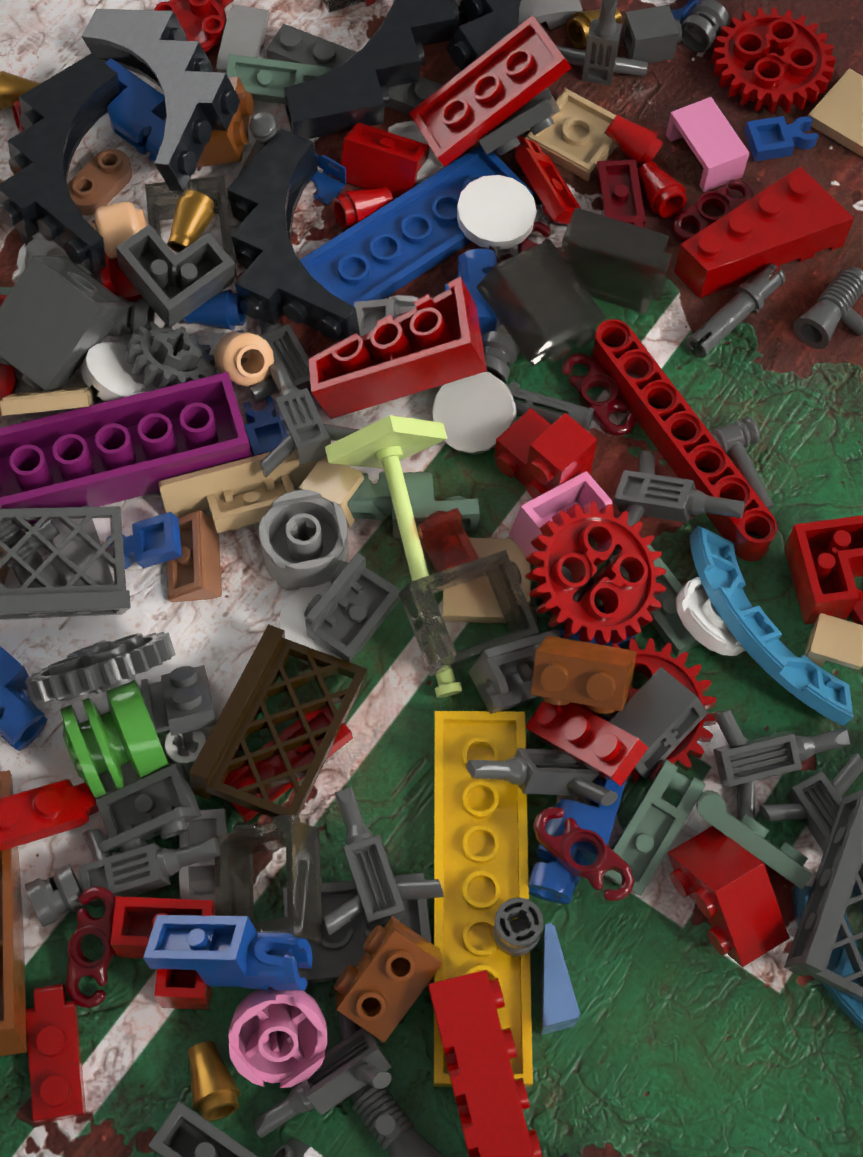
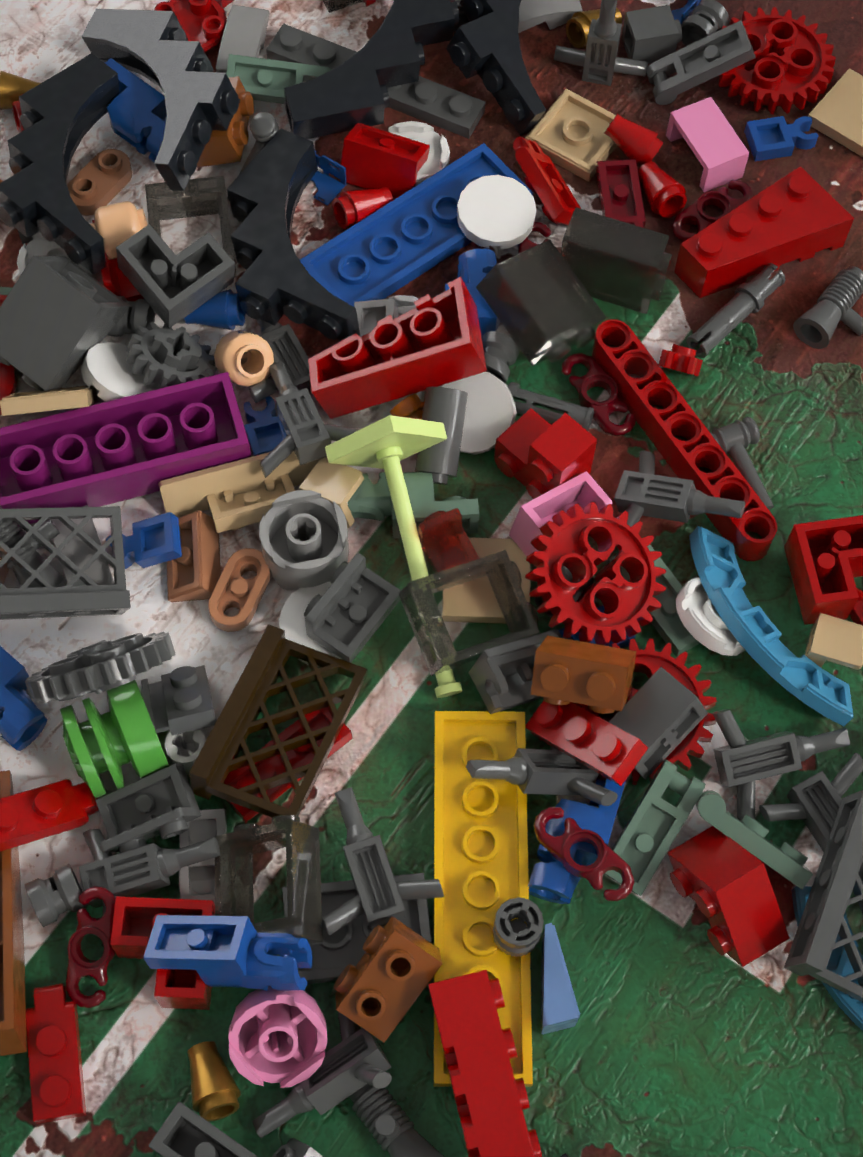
(190, 219): pearl gold cone -> none
(238, 592): none -> nougat plate
(409, 407): none -> orange plate
(449, 408): none -> dark grey brick
(489, 90): red plate -> none
(533, 116): dark grey bracket -> none
(681, 360): none -> red plate
(699, 62): none -> dark grey plate

